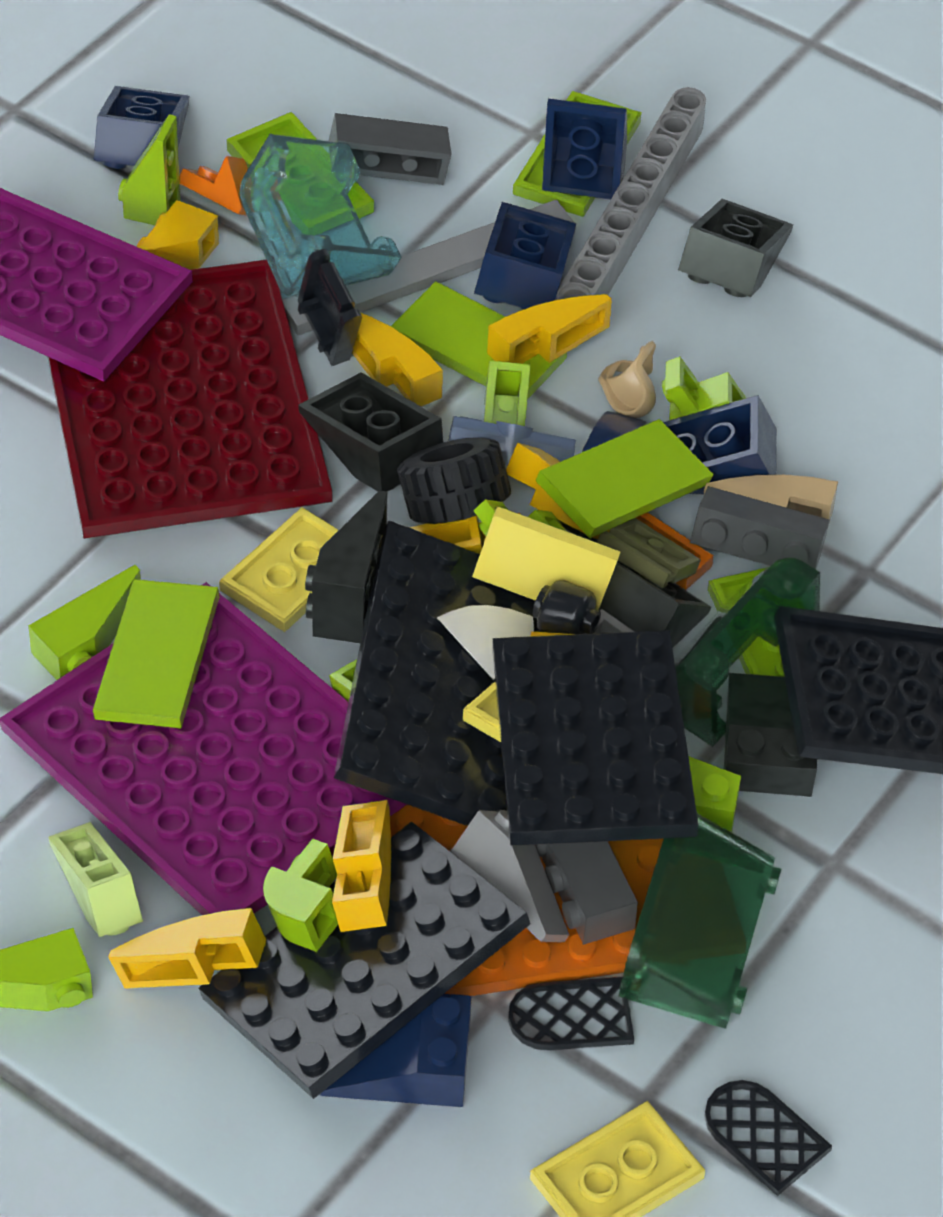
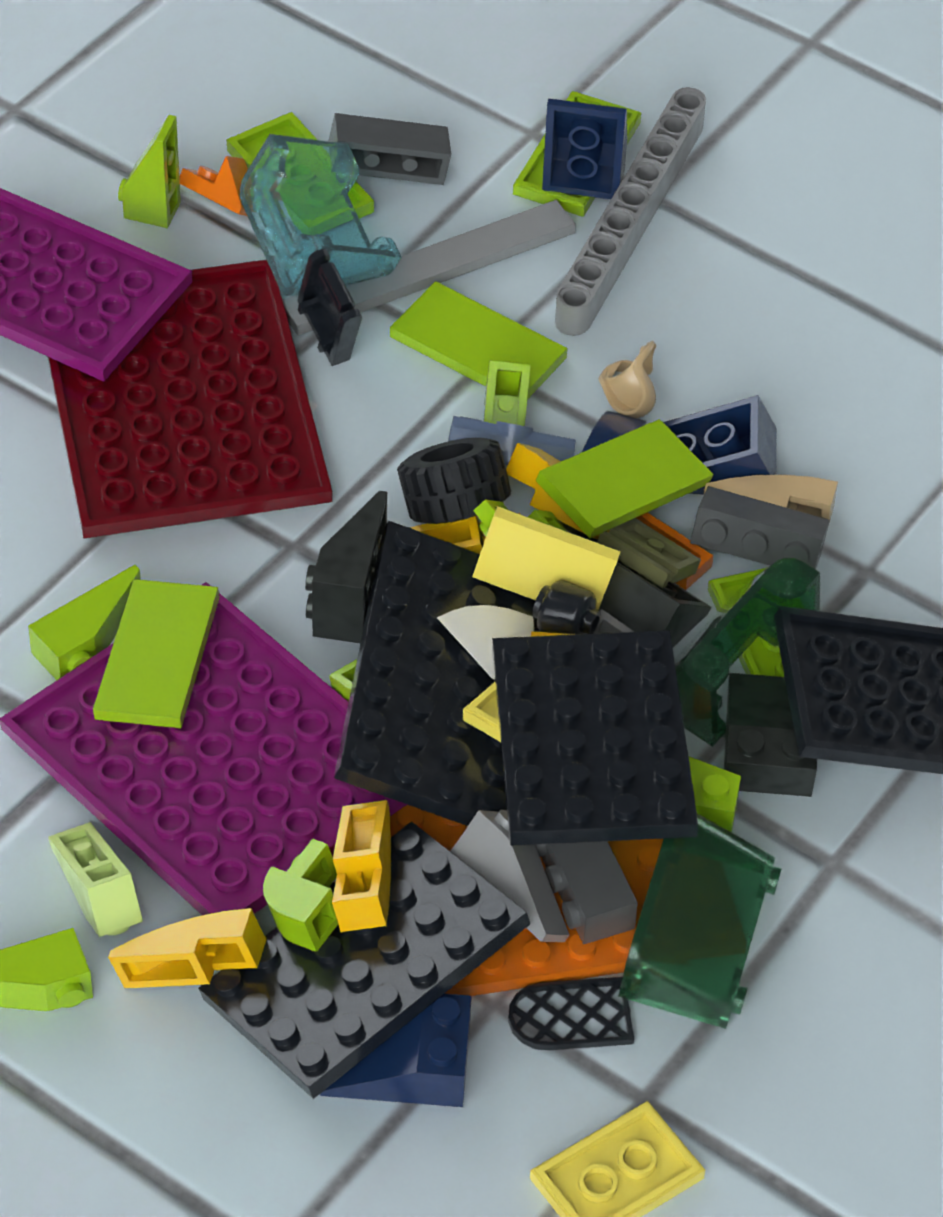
(131, 121): dark blue slope -> none
(183, 235): yellow slope -> none
(275, 572): light yellow tile -> none
(371, 428): pearl dark grey slope -> none
(397, 360): yellow slope -> none
(524, 257): dark blue slope -> none
(548, 328): yellow slope -> none
(690, 396): lime brick -> none
(733, 247): pearl dark grey slope -> none
(777, 1187): black window -> none

